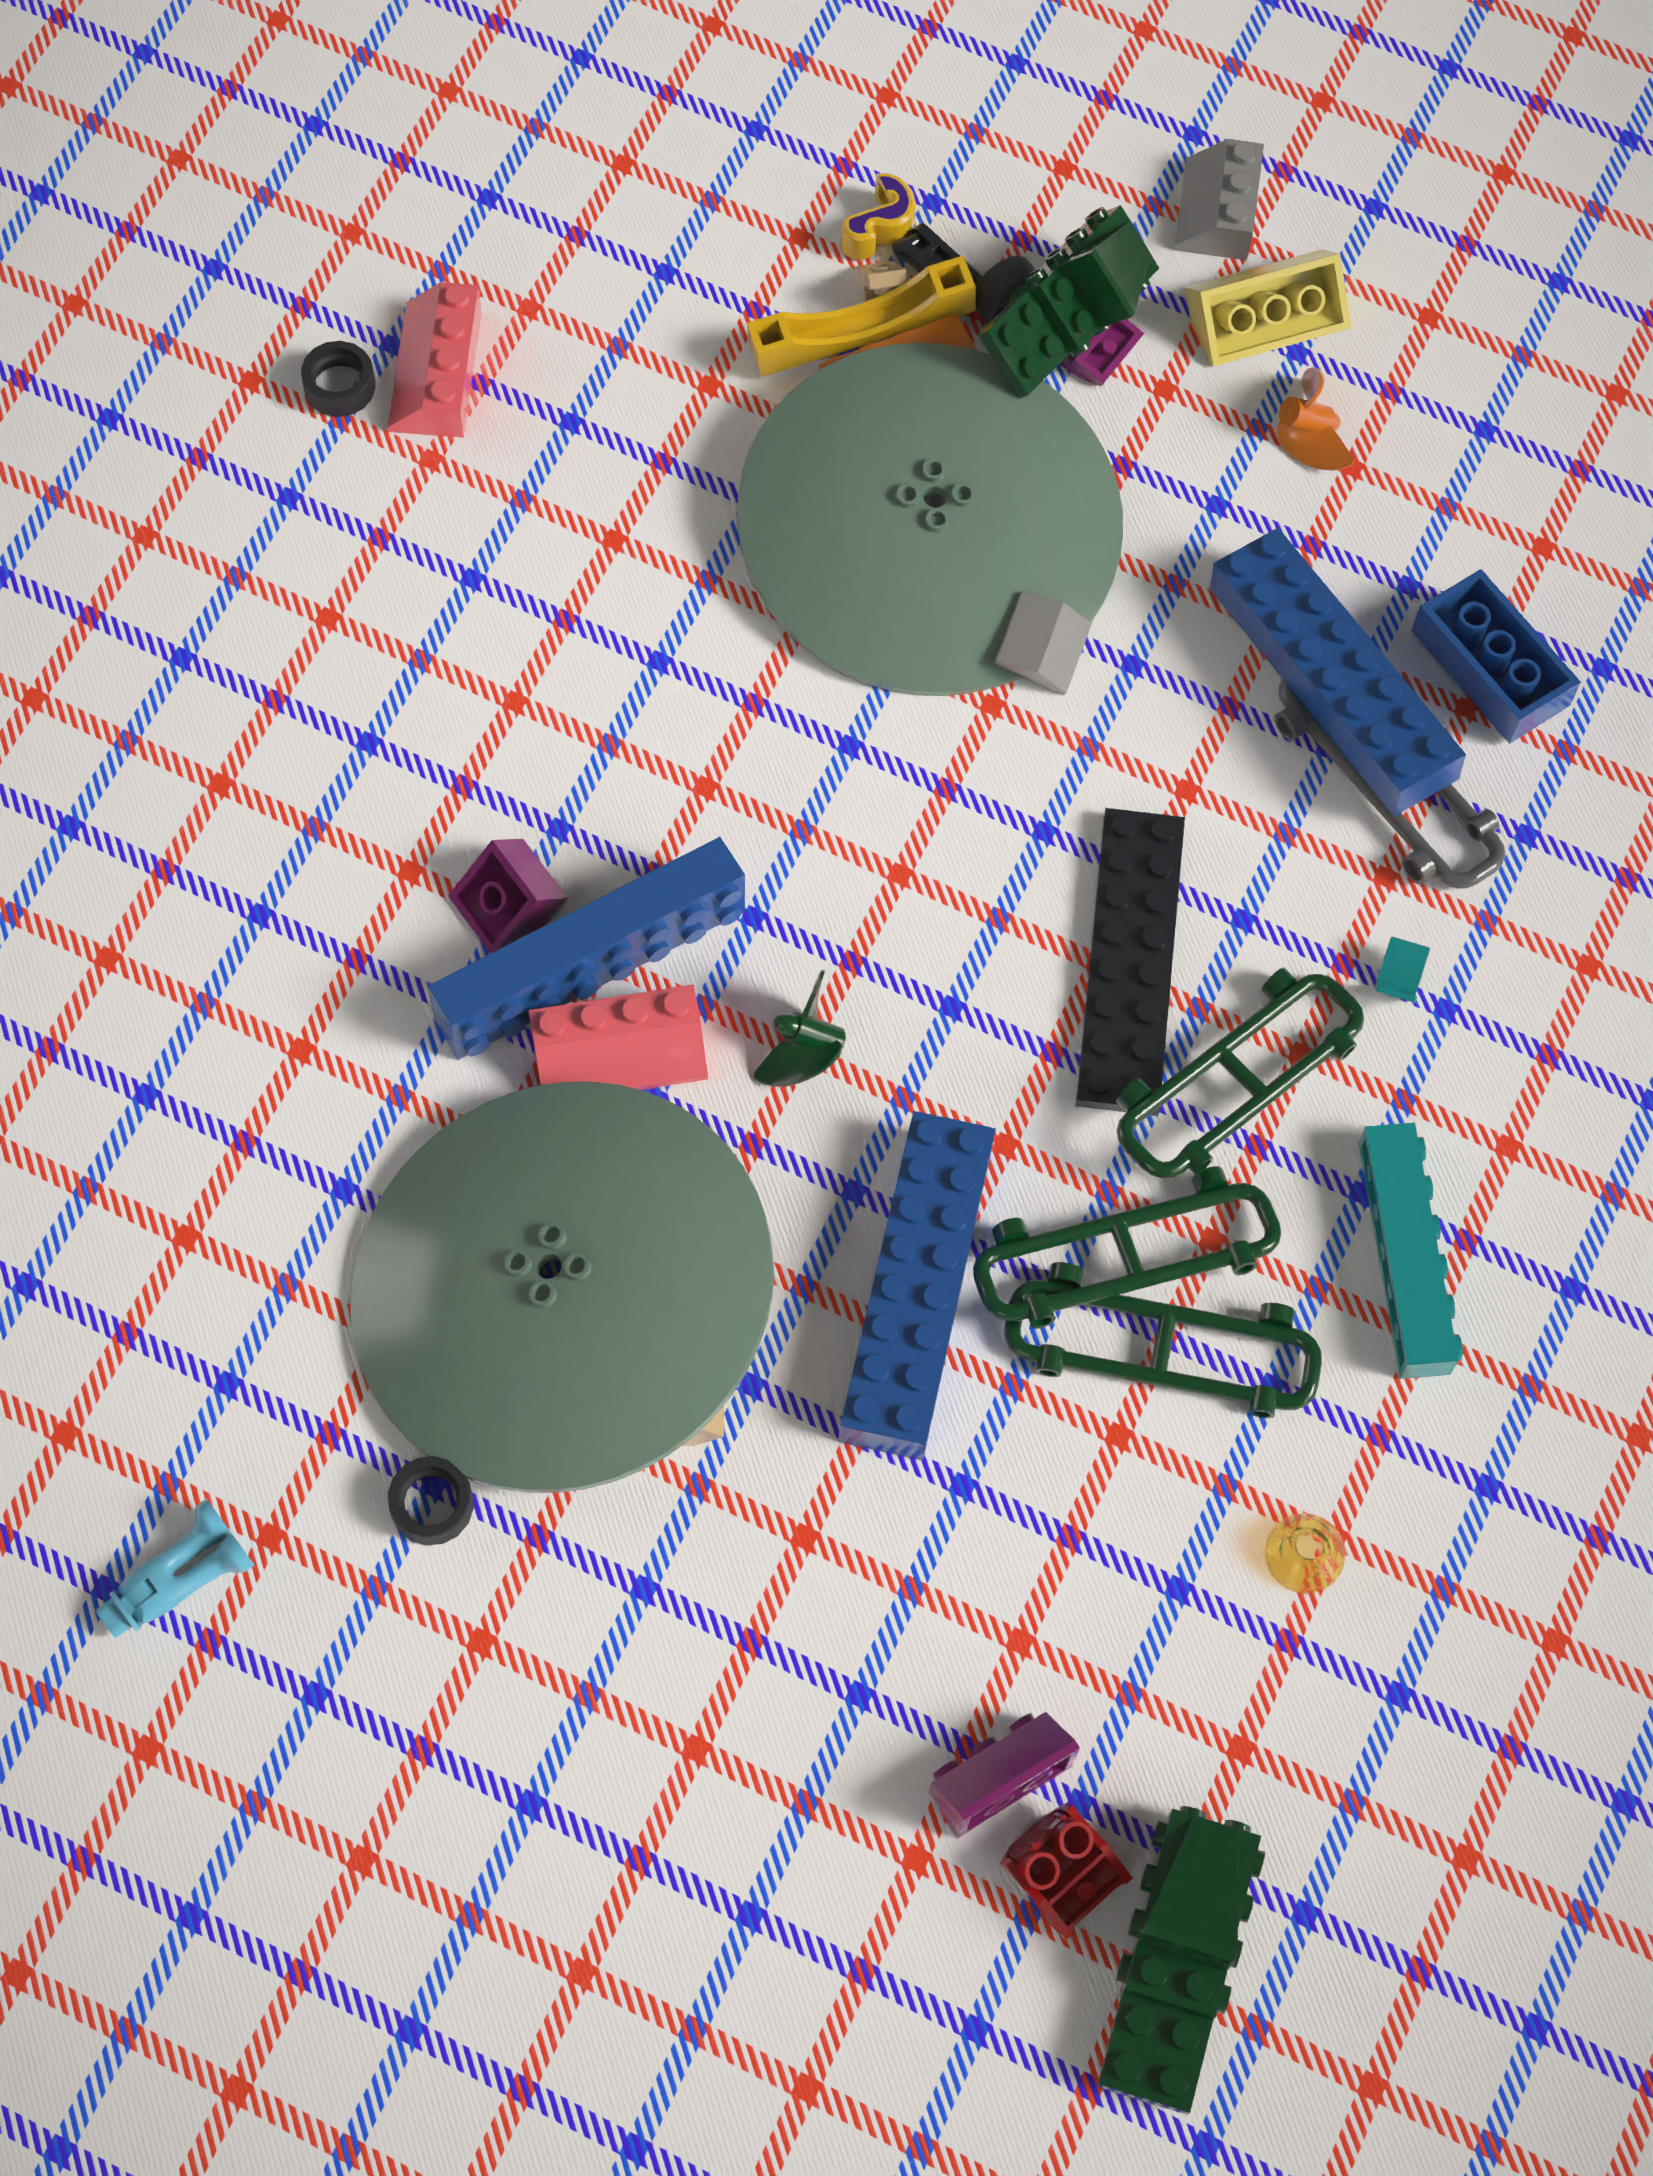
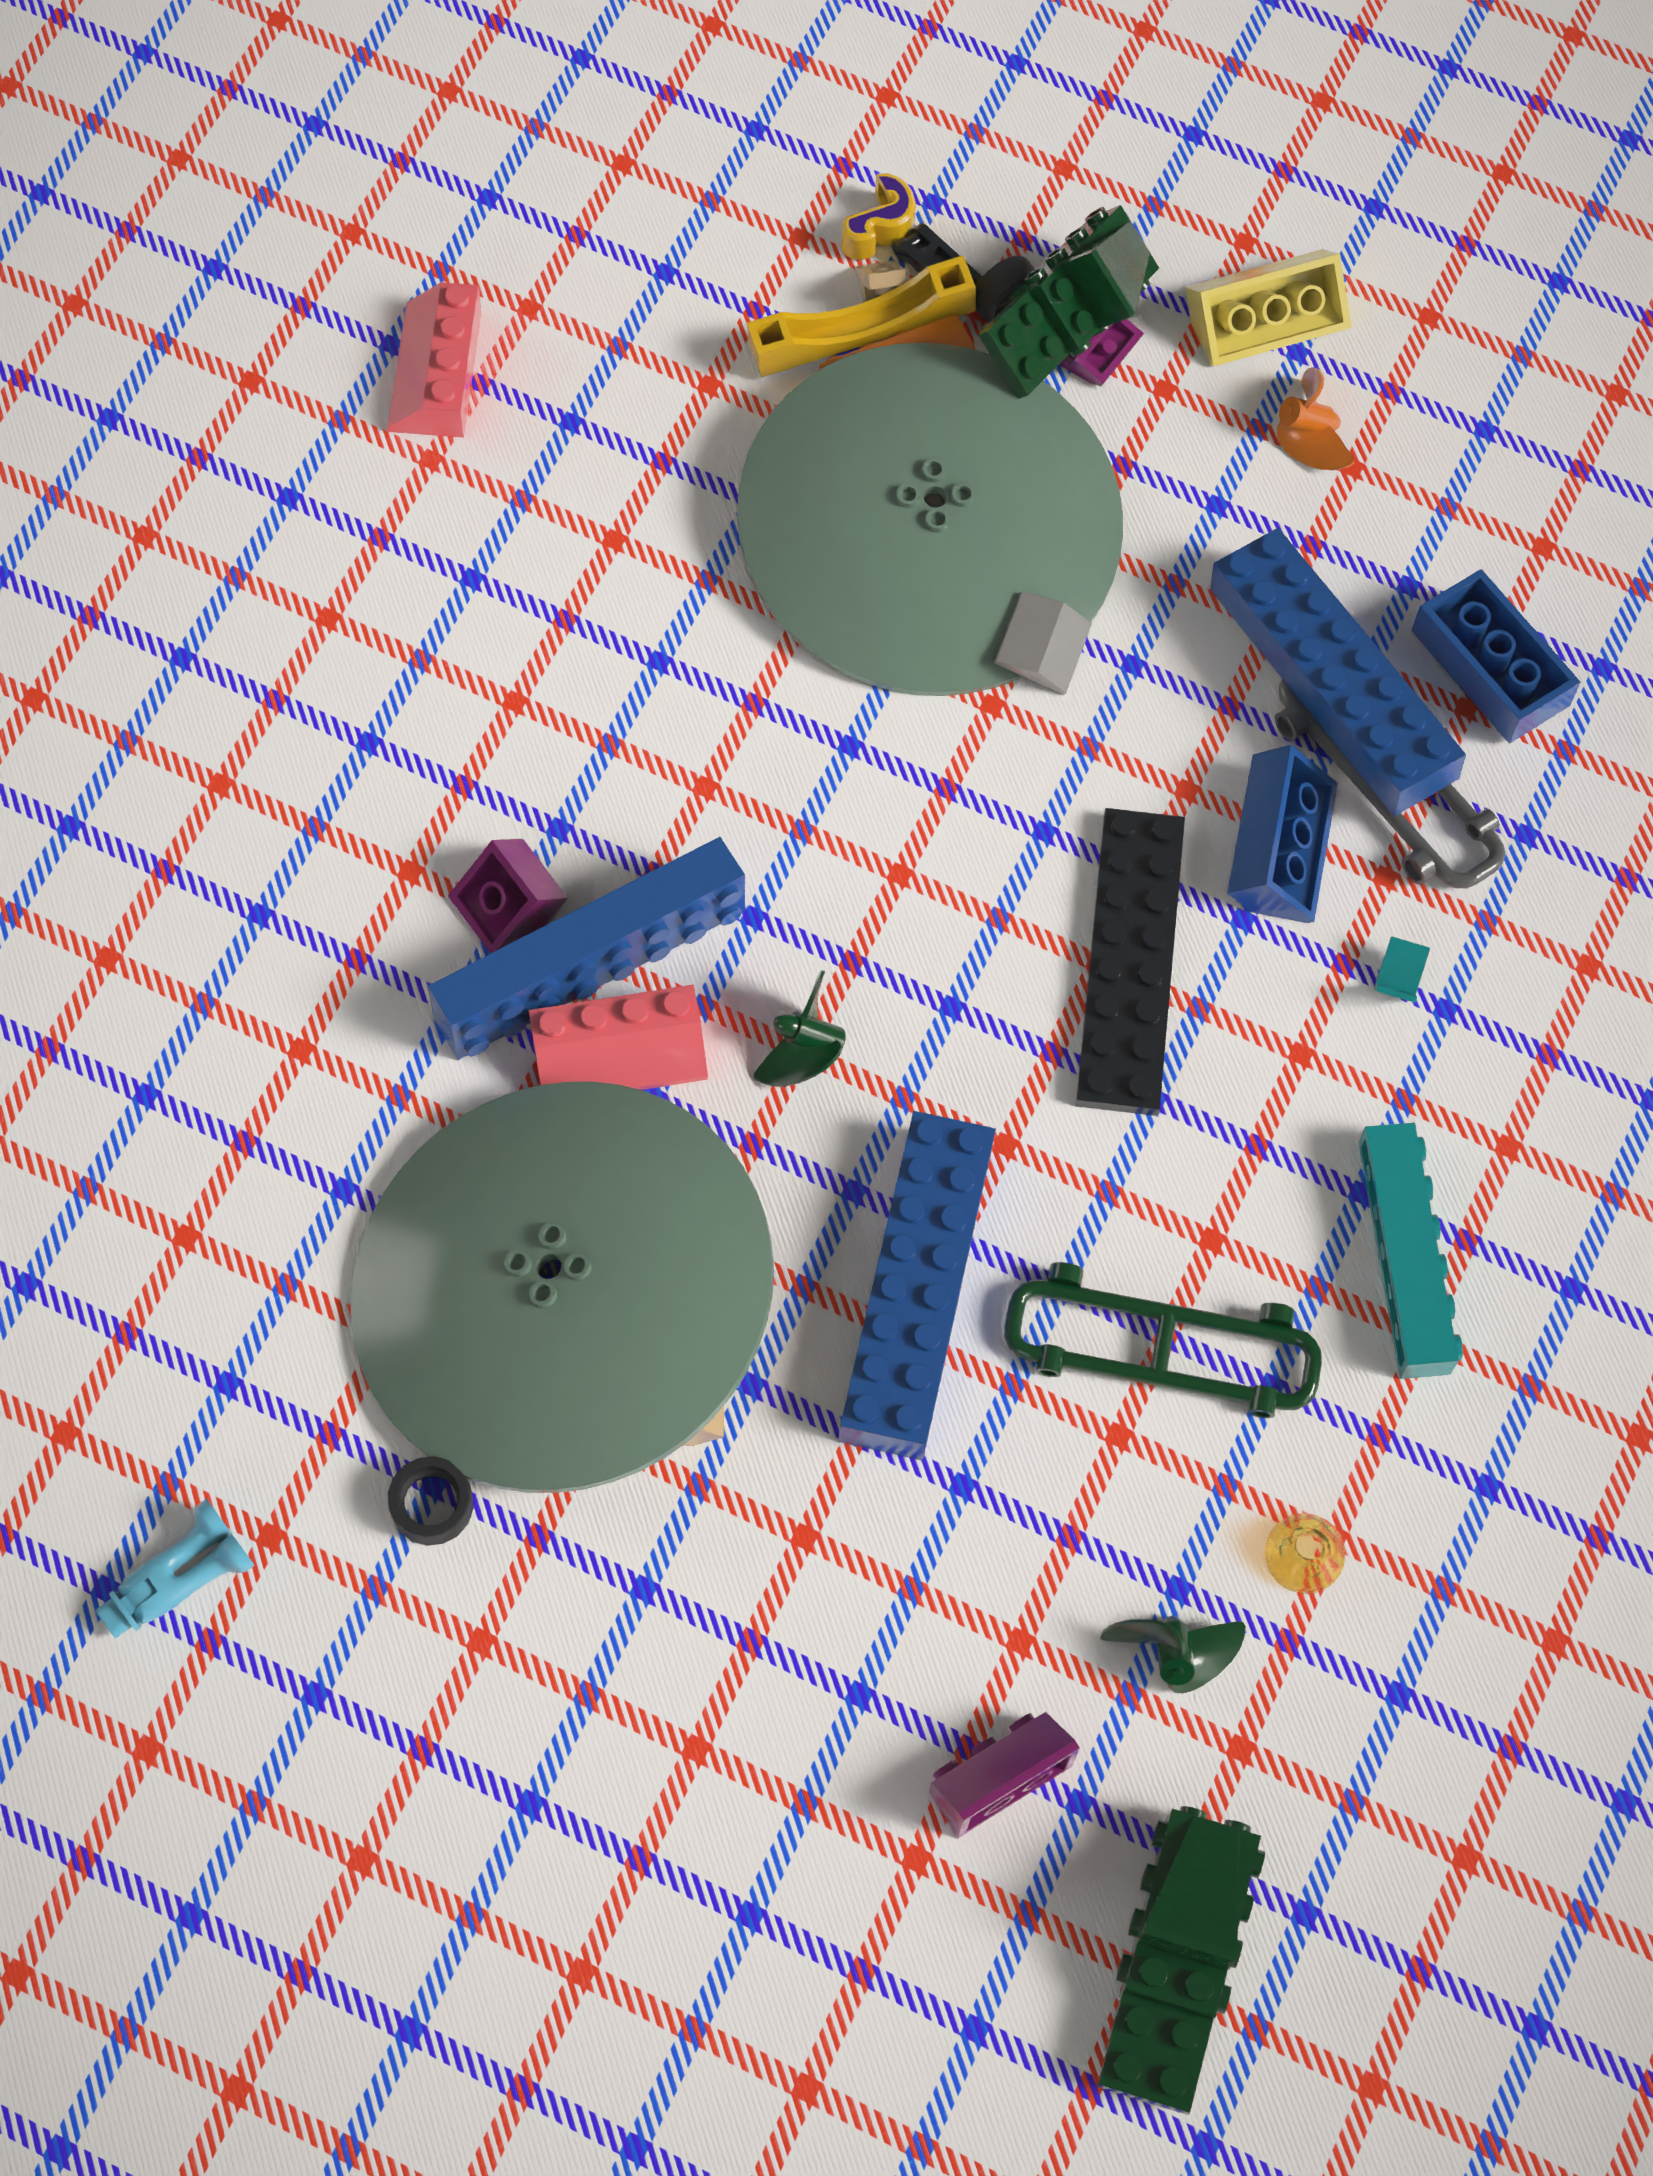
(332, 355): black tyre -> none
(1064, 1867): red slope -> none
(1184, 1656): none -> dark green piece
(1211, 1190): dark green bar -> none
(1220, 199): light grey slope -> none
(1283, 835): none -> blue slope
(1283, 992): dark green bar -> none

